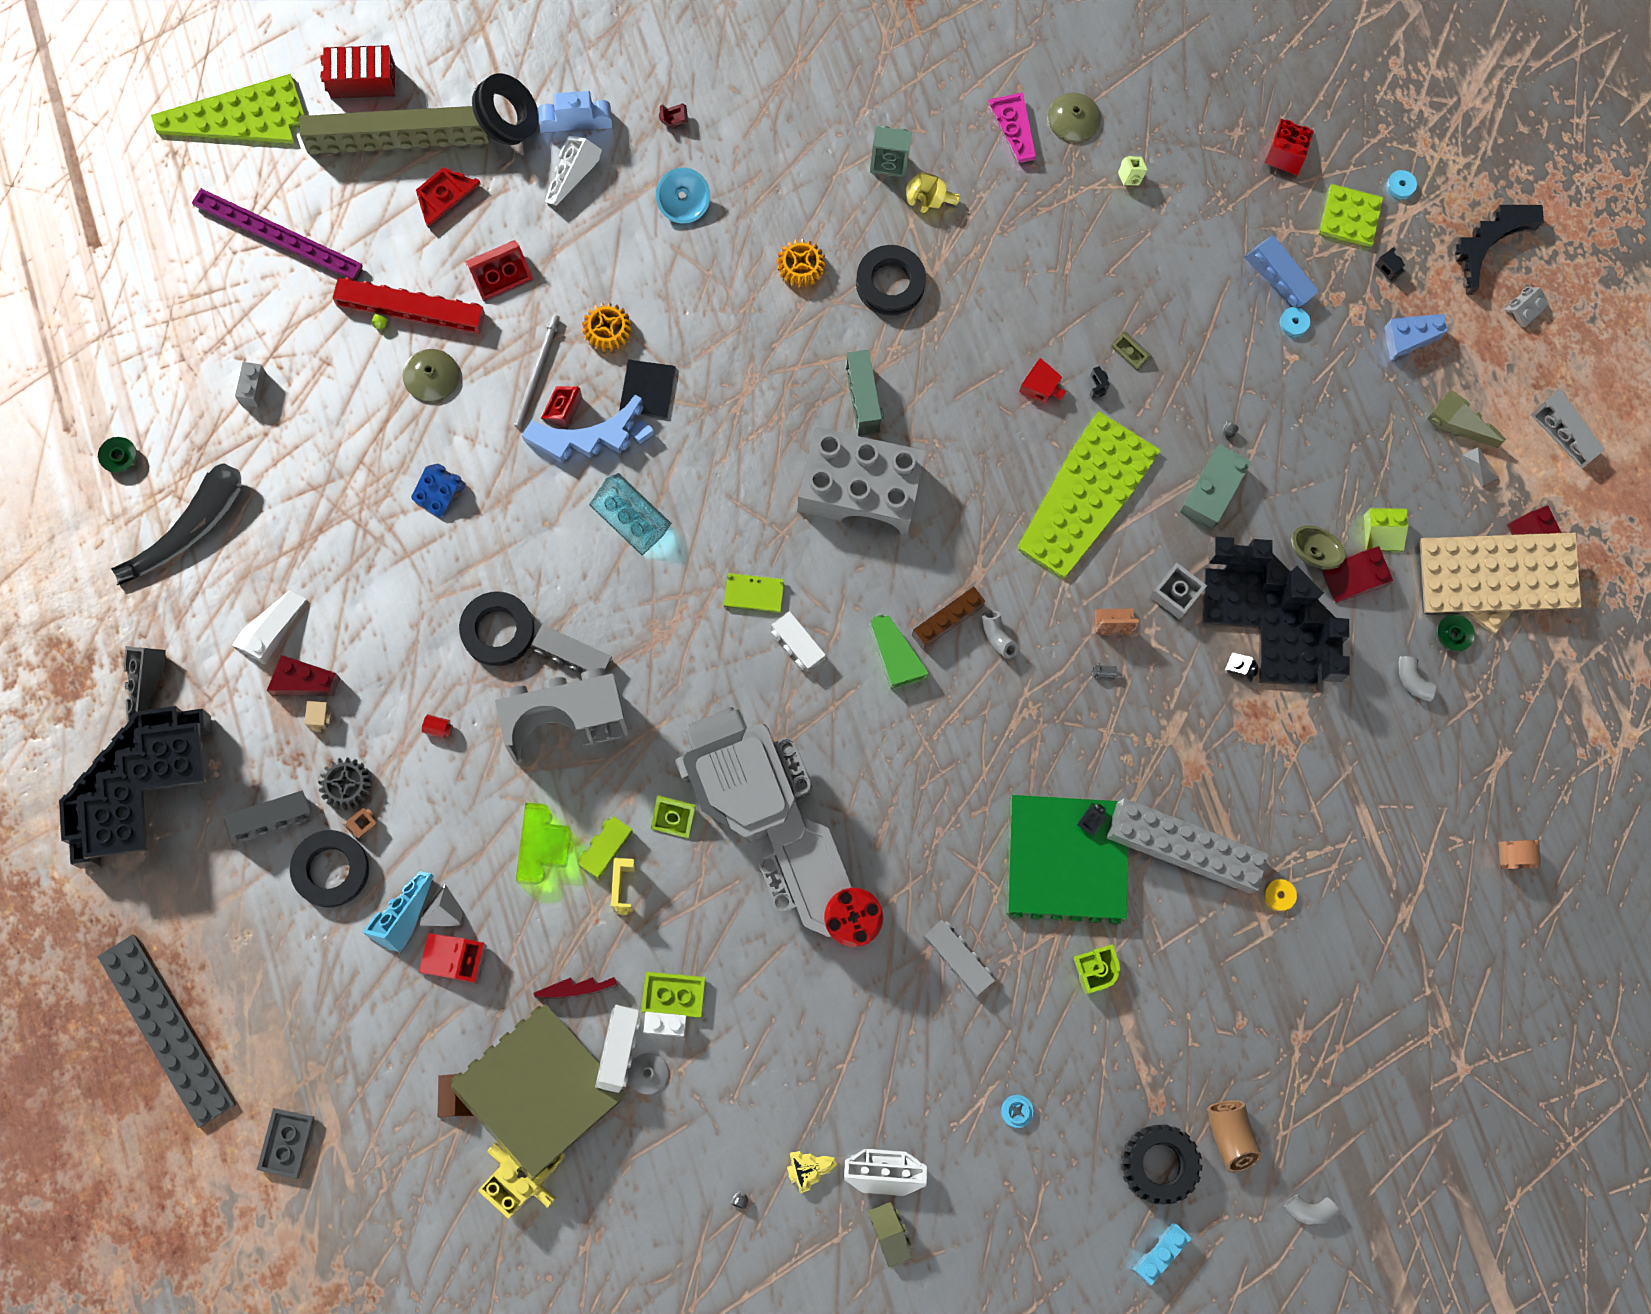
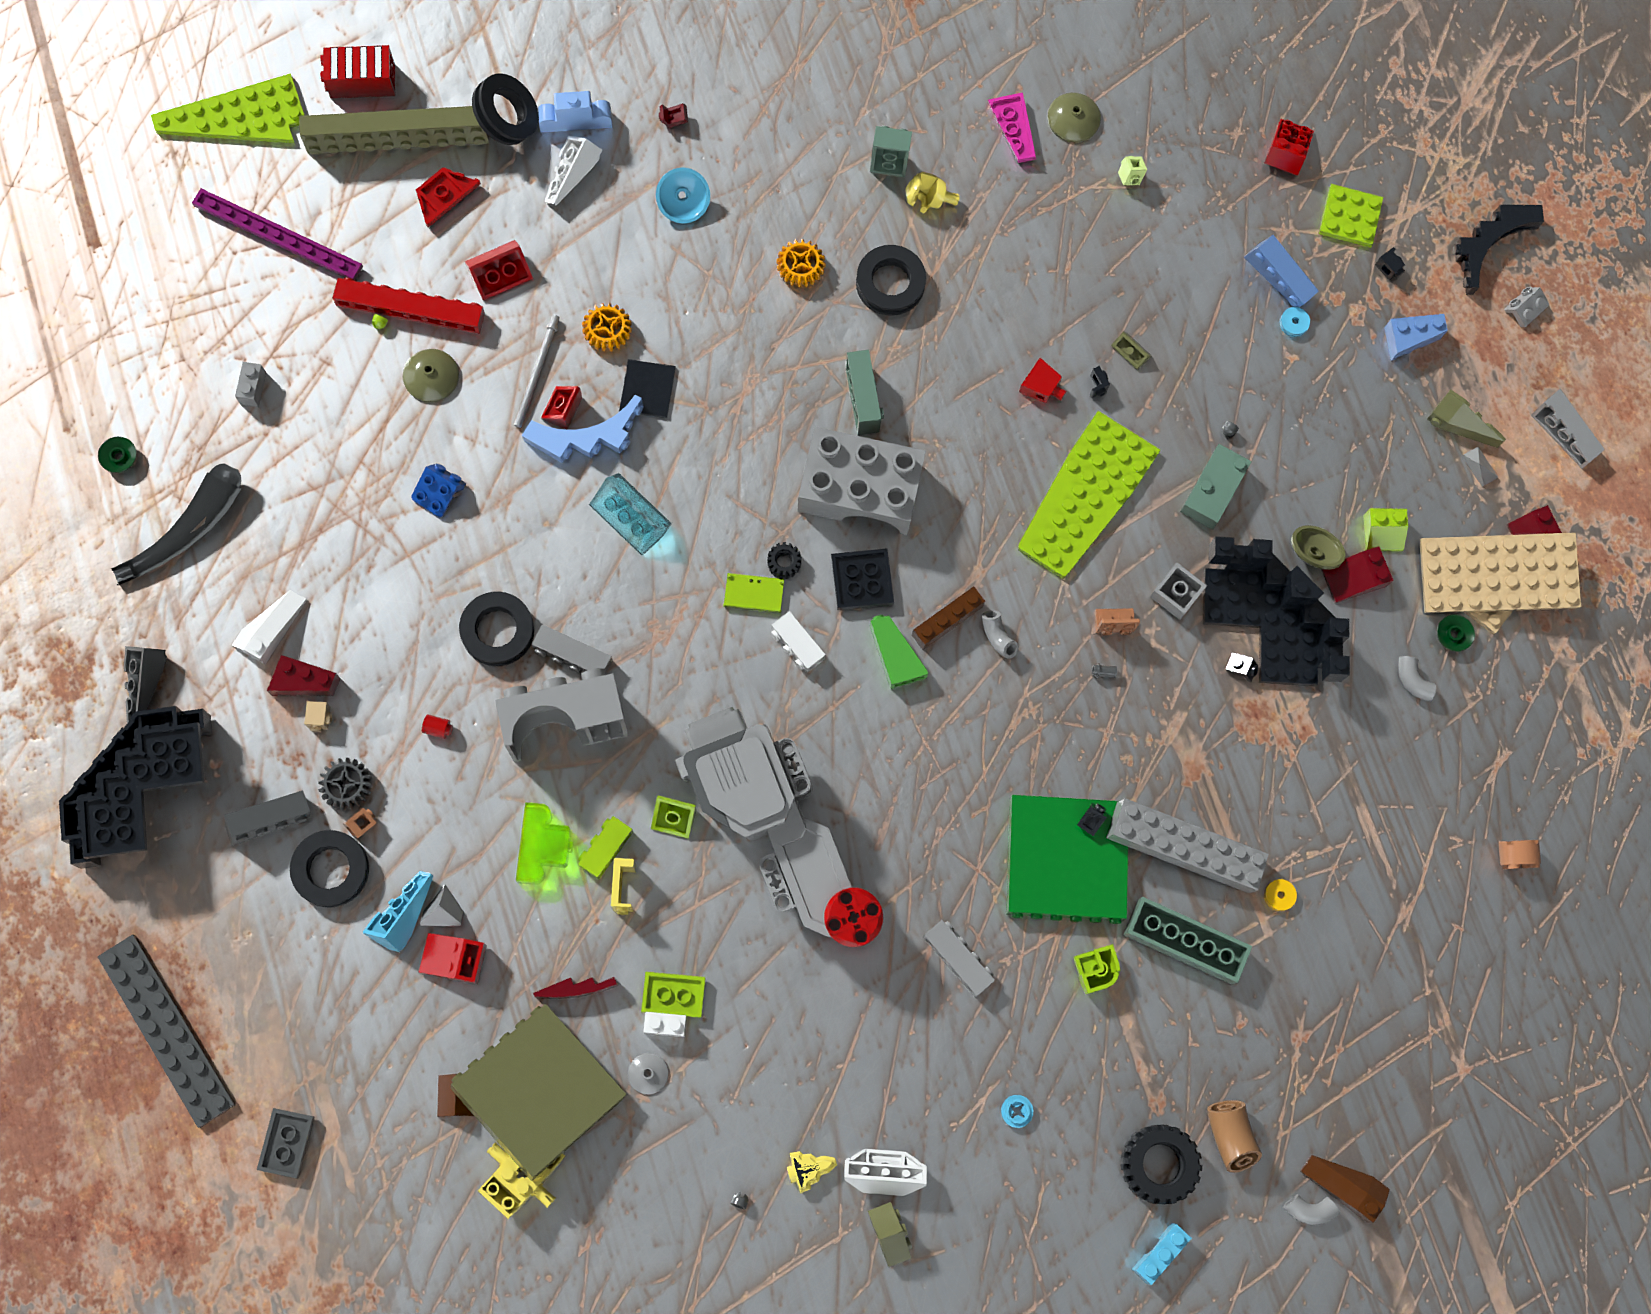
(617, 1048): white brick -> none
(641, 432): light blue slope -> none
(784, 571): none -> black tyre
(862, 579): none -> black plate
(1188, 940): none -> sand green brick
(1352, 1188): none -> reddish brown wedge
(1406, 179): medium azure piece -> none

